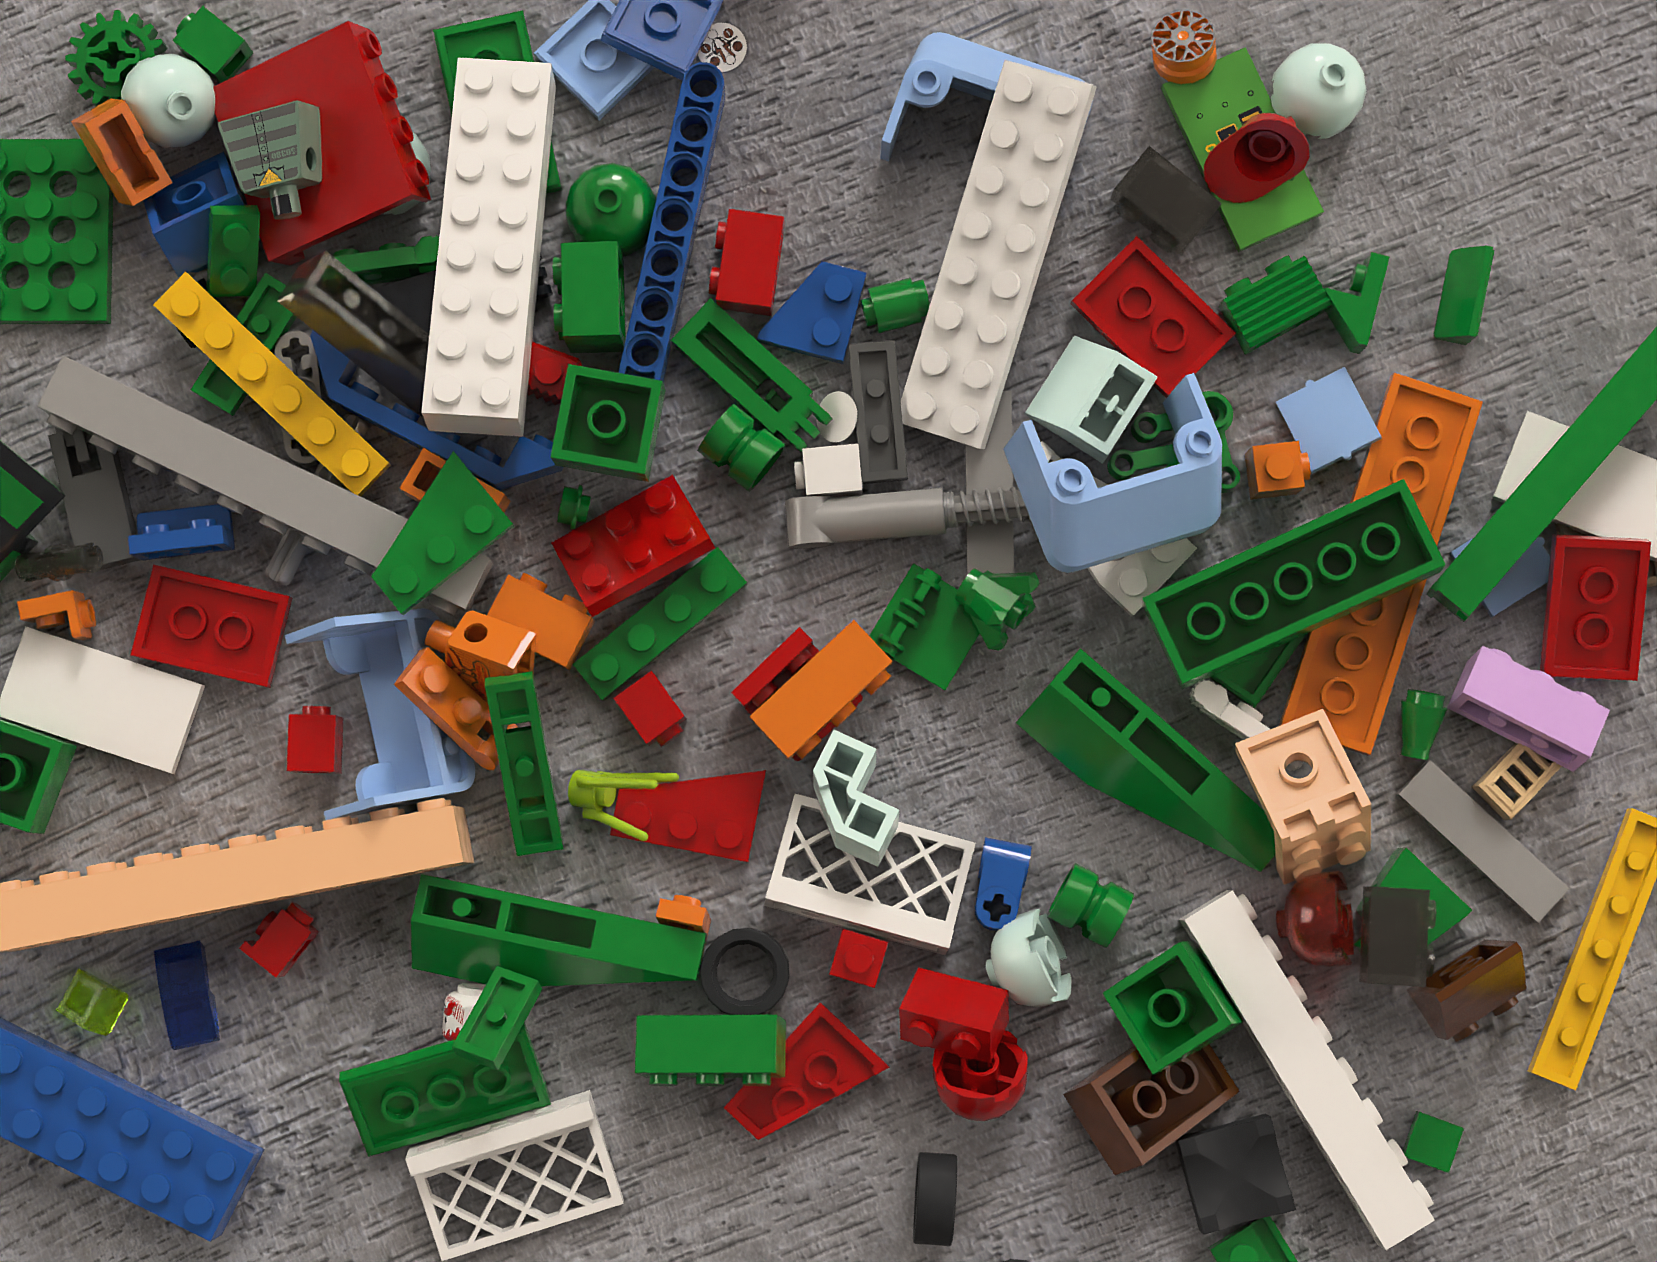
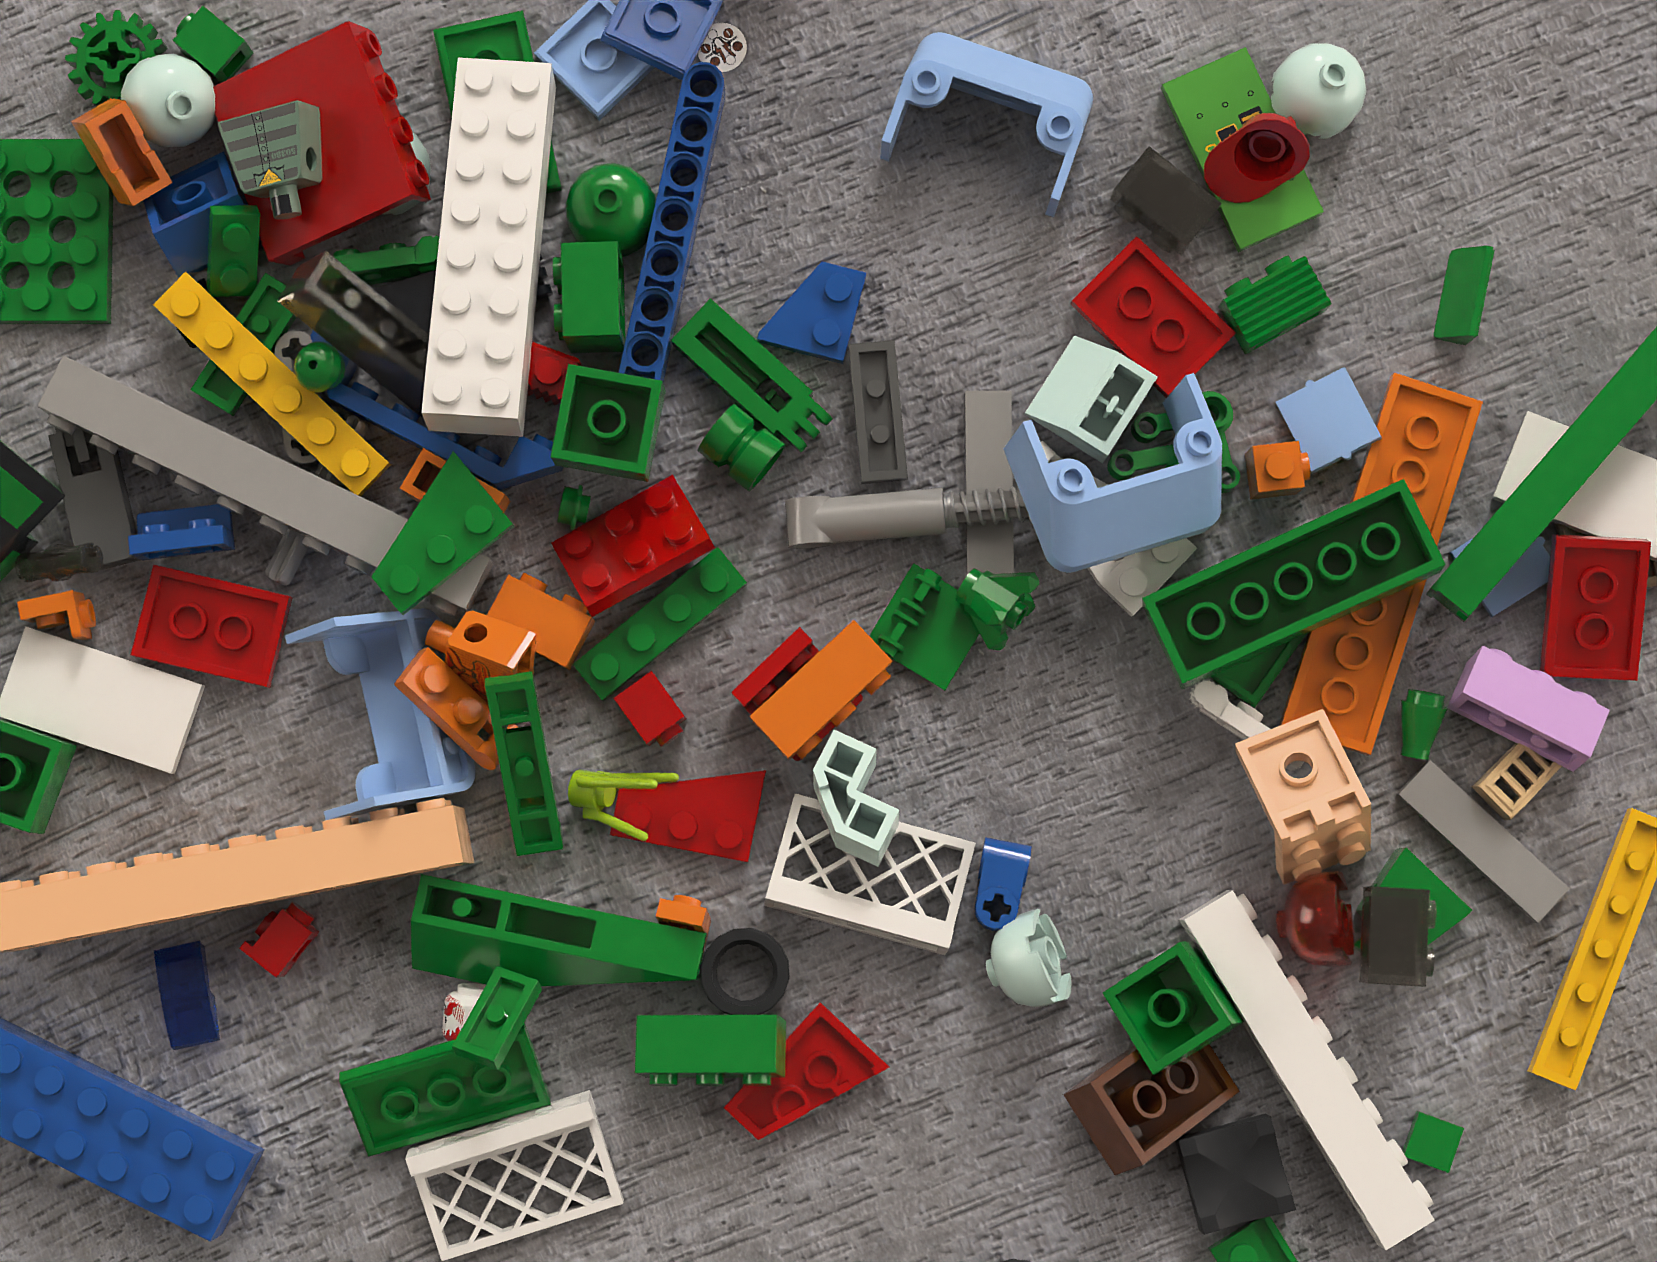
(92, 1003): clear neon green slope -> none
(315, 741): red brick -> none
(329, 370): none -> green piece
(748, 262): red brick -> none
(830, 471): white brick -> none
(844, 414): white sticker -> none
(858, 958): red brick -> none
(896, 304): green brick -> none
(935, 1199): black tyre -> none
(954, 1015): red brick -> none
(981, 1088): red cylinder -> none
(995, 253): white plate -> none
(1090, 905): green wheel -> none
(1143, 762): green wedge -> none
(1182, 48): orange wheel -> none
(1355, 313): green slope -> none
(1471, 987): reddish brown slope -> none

